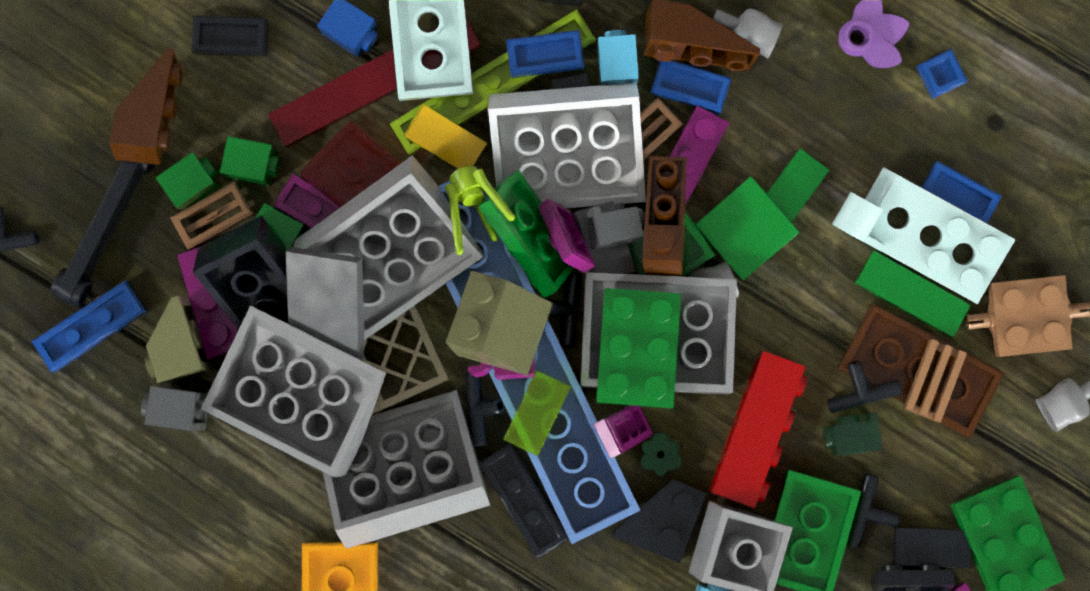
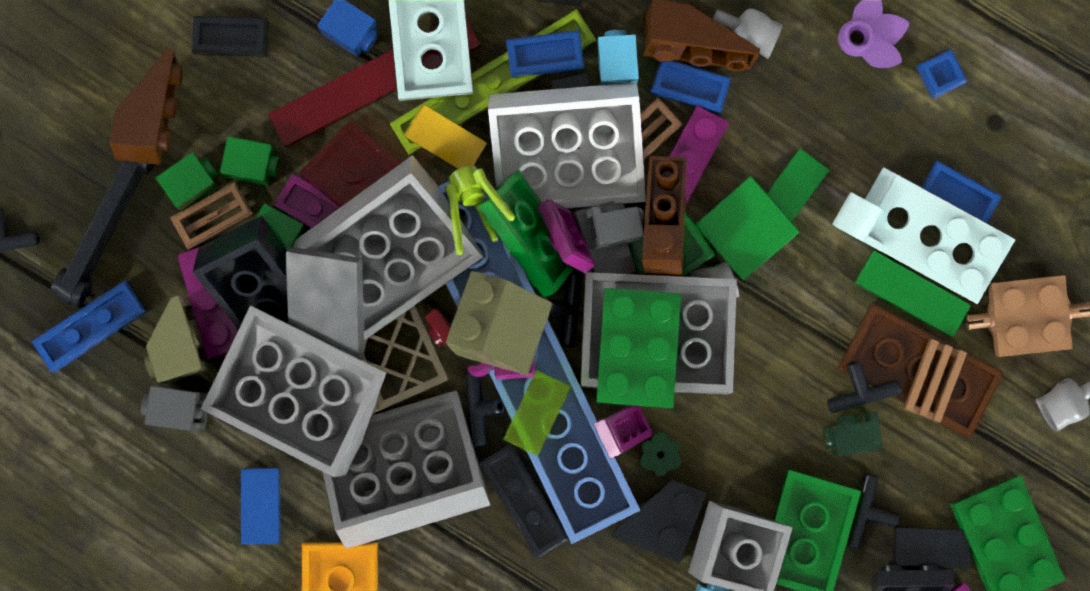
(260, 506): none -> blue tile
(439, 327): none -> dark red plate
(757, 429): red brick -> none

